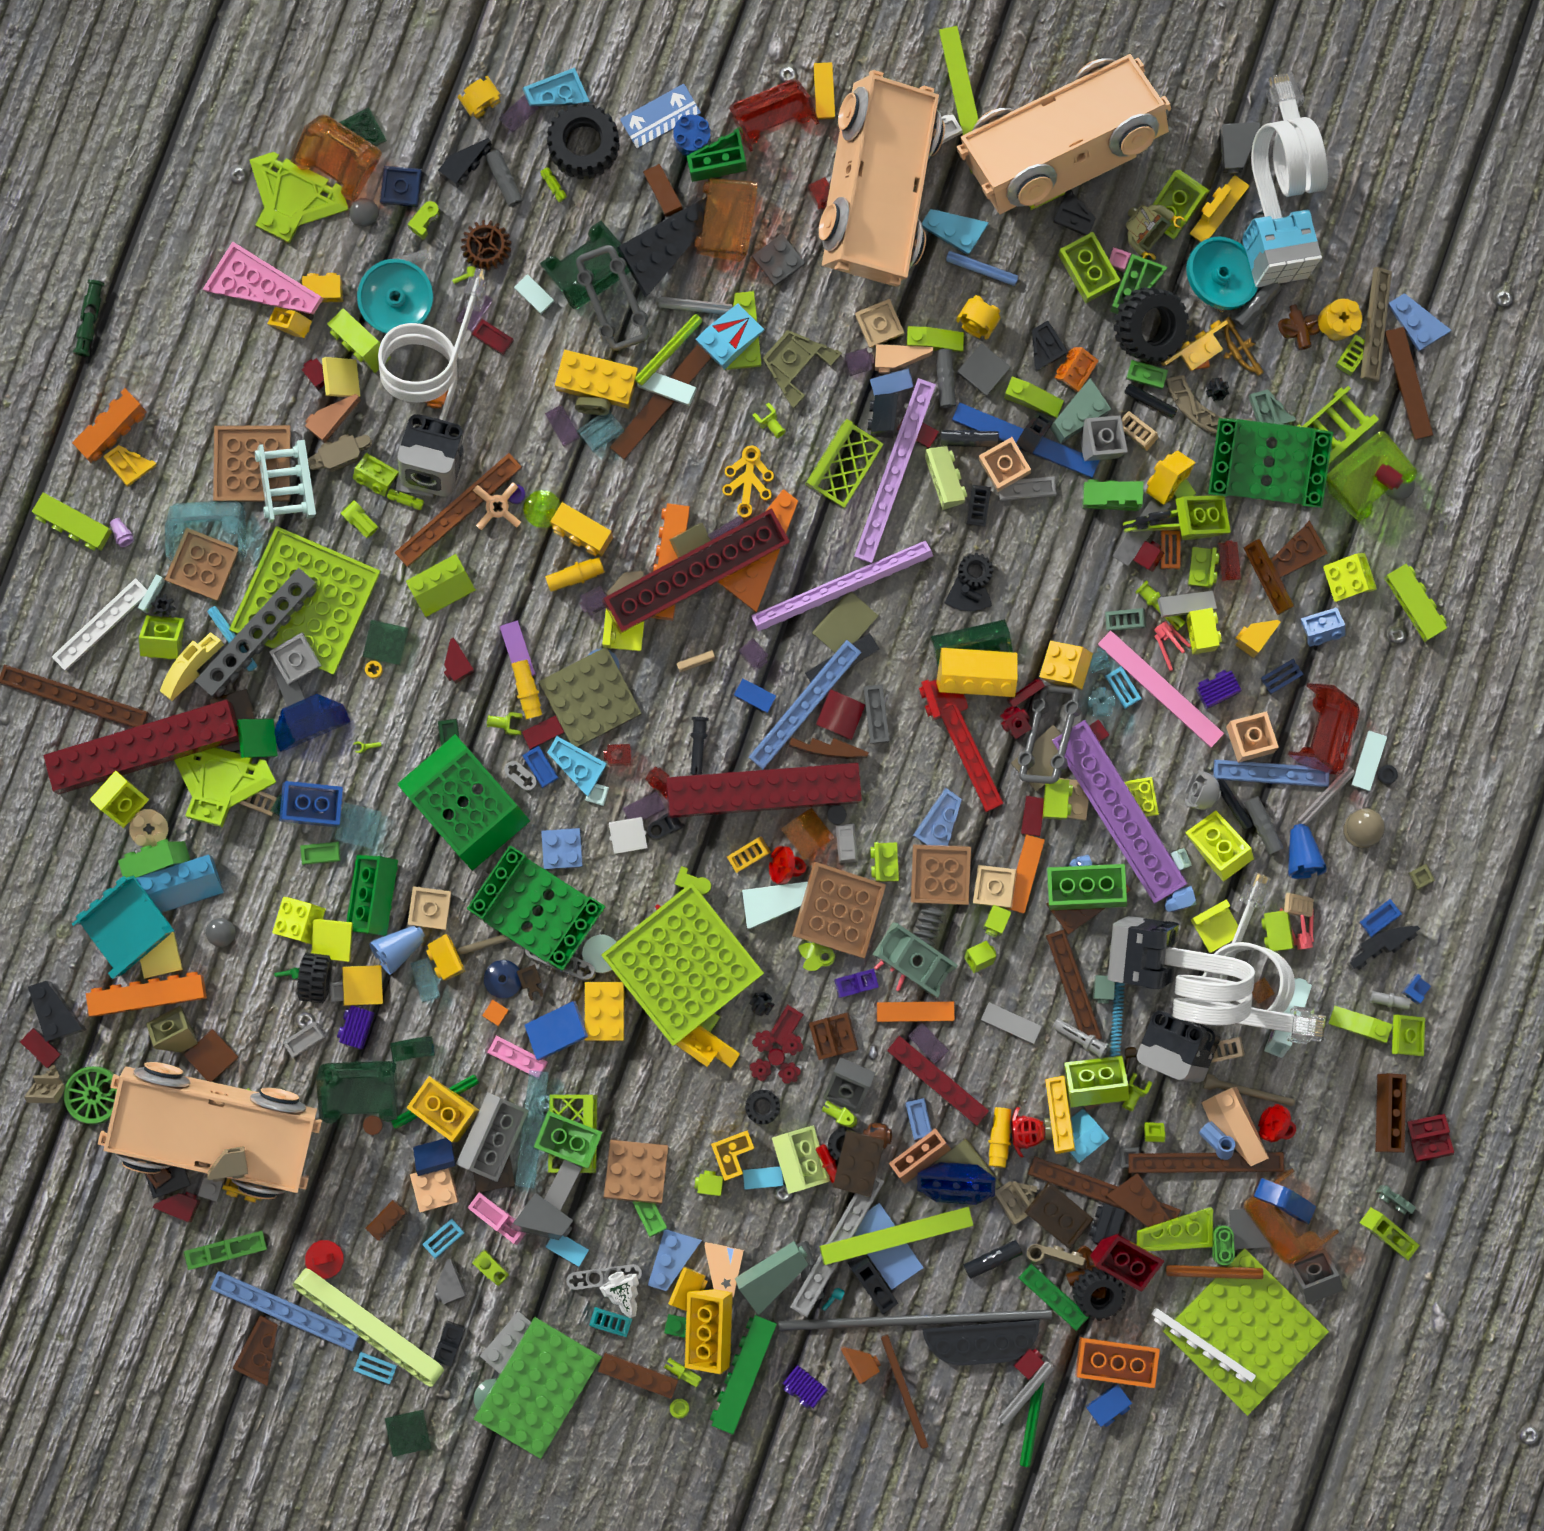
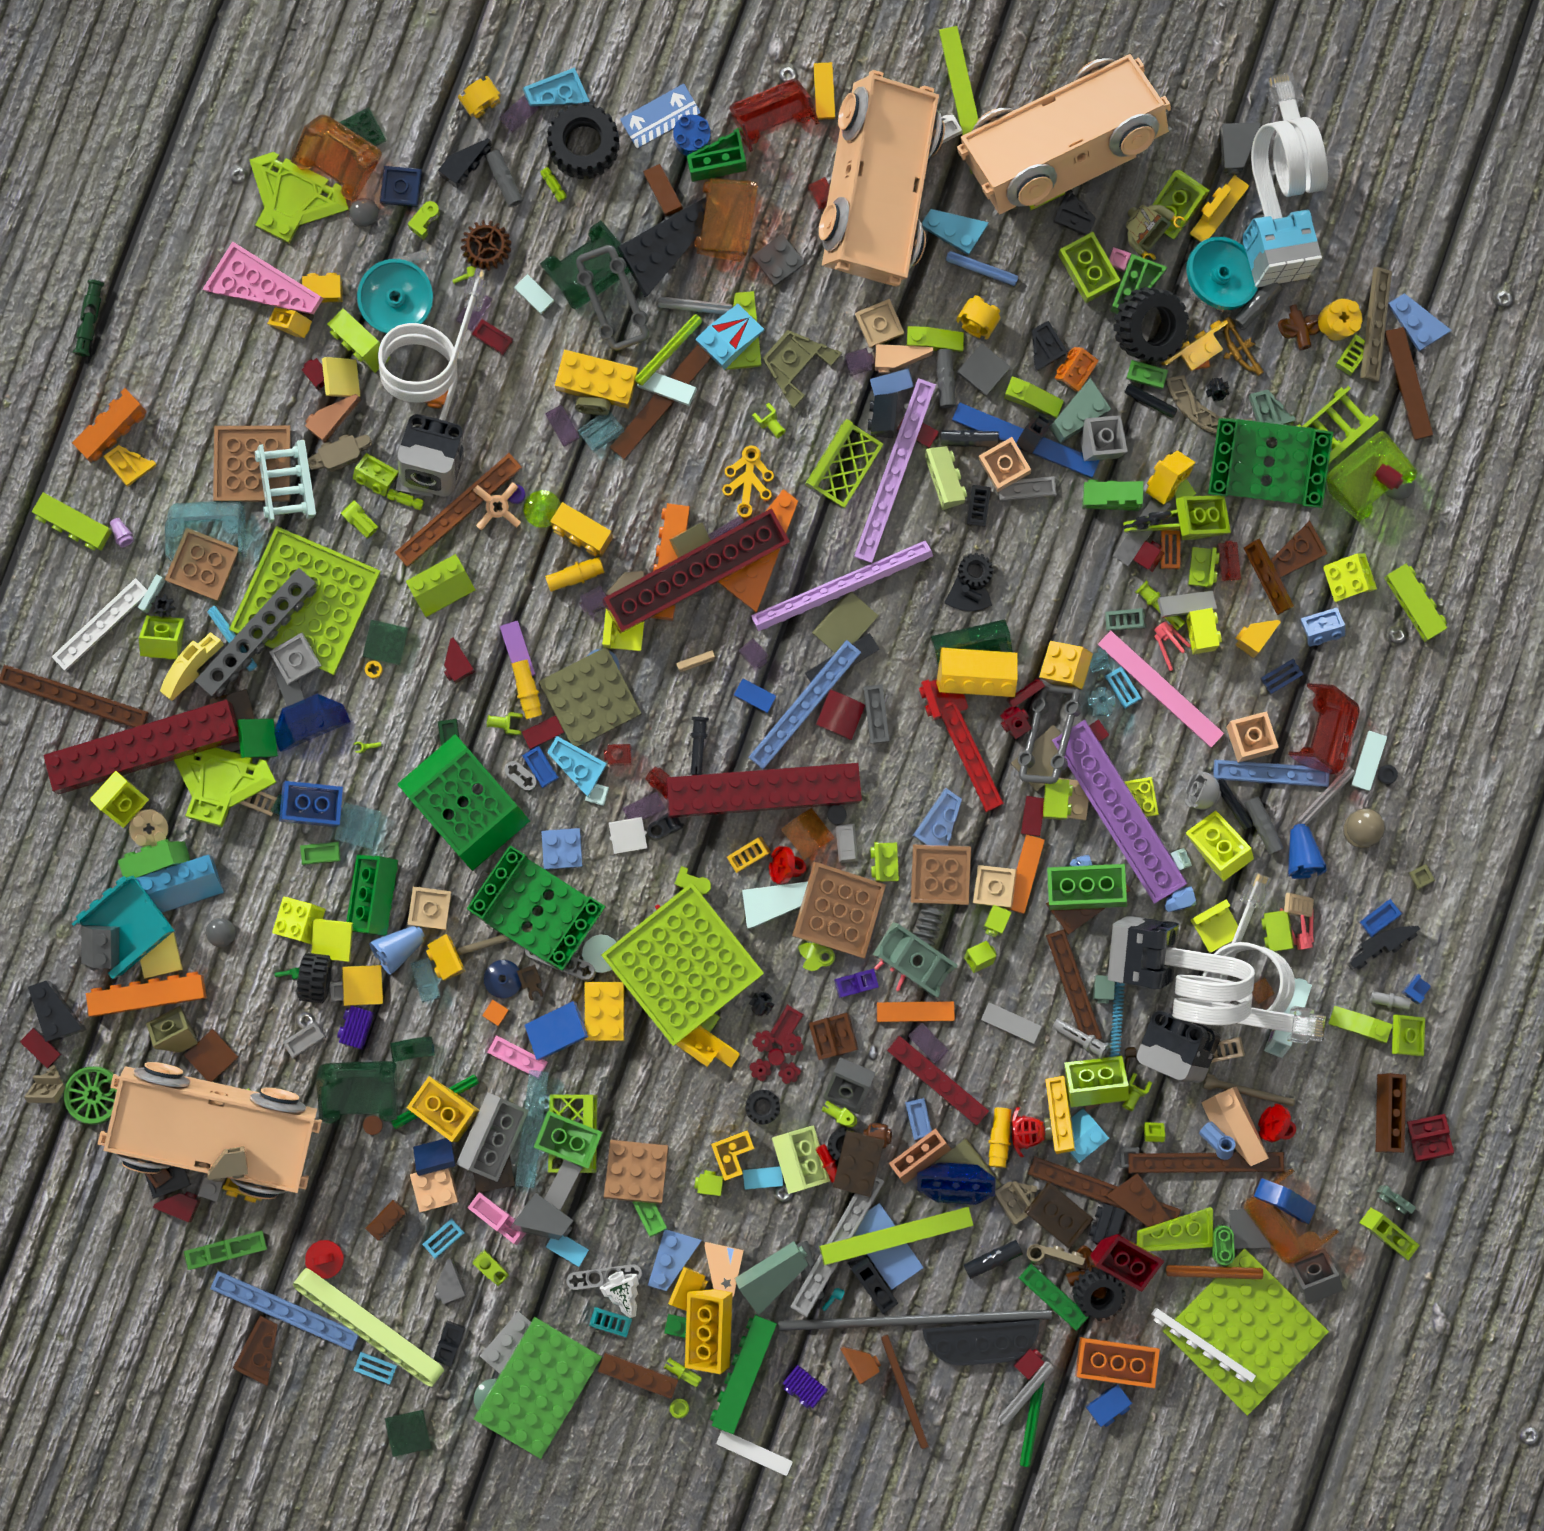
(99, 946): none -> dark grey slope
(754, 1452): none -> white sticker
(836, 750): reddish brown slope -> none
(1133, 435): tan slope -> none
(1218, 689): dark purple brick -> none

